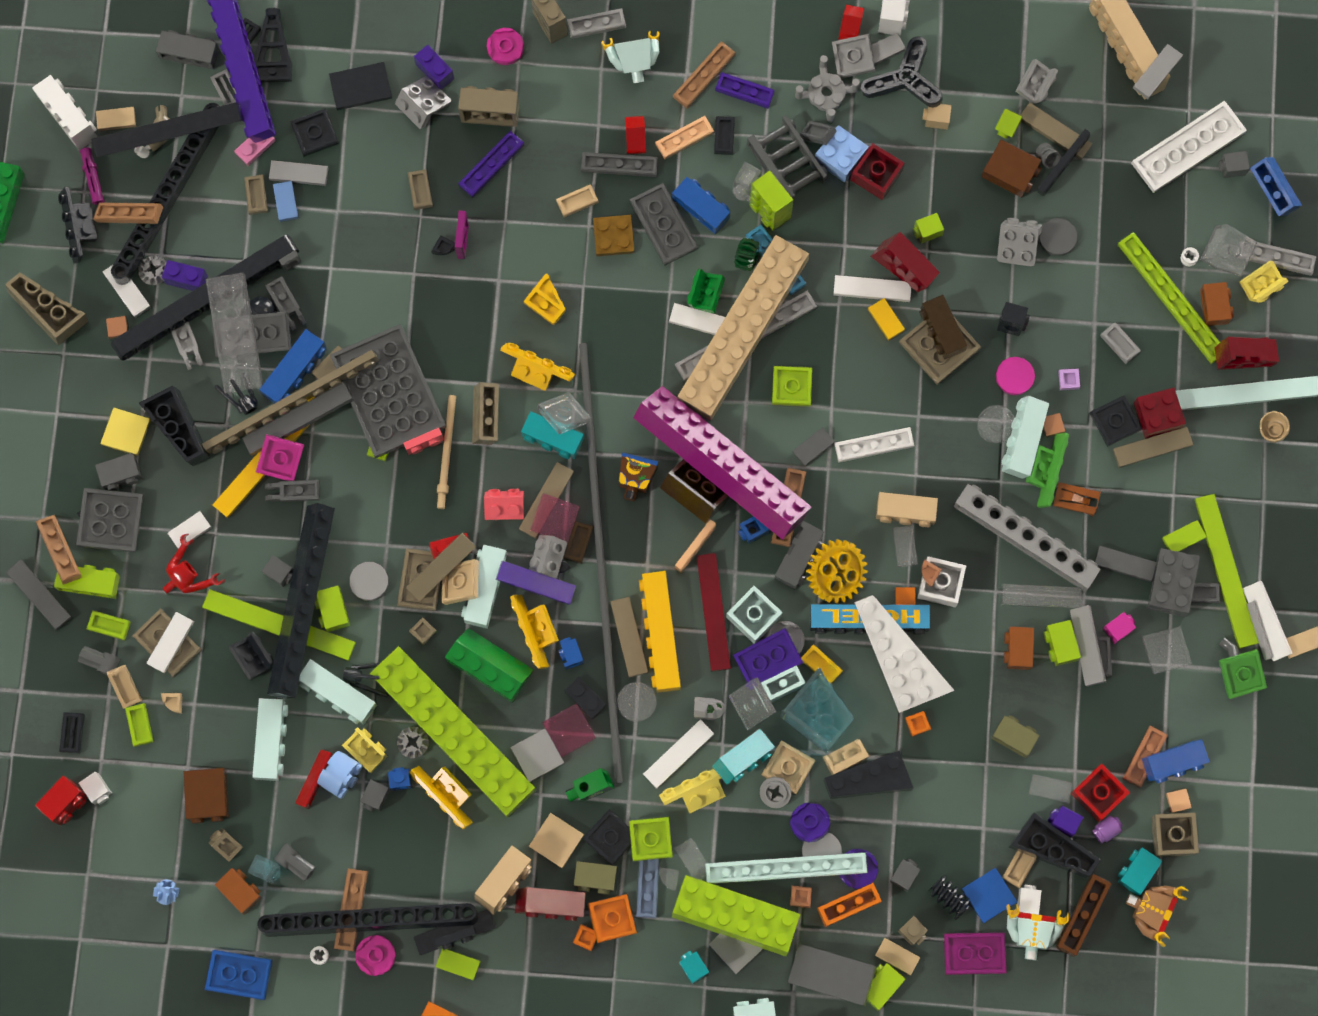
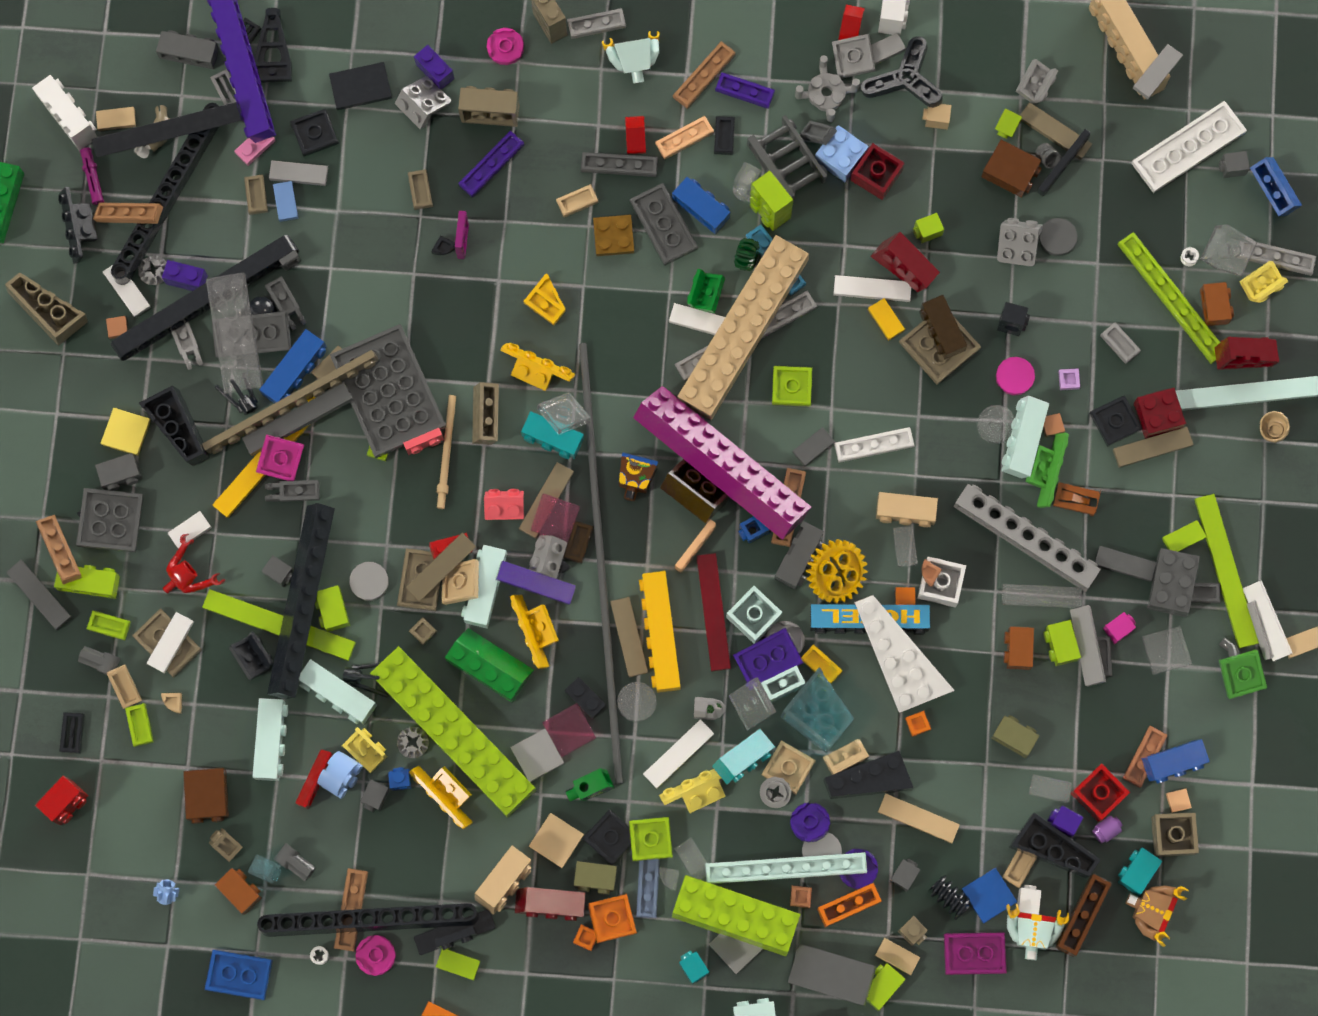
(95, 788): white brick -> none
(570, 653): blue brick -> none
(918, 818): none -> tan tile

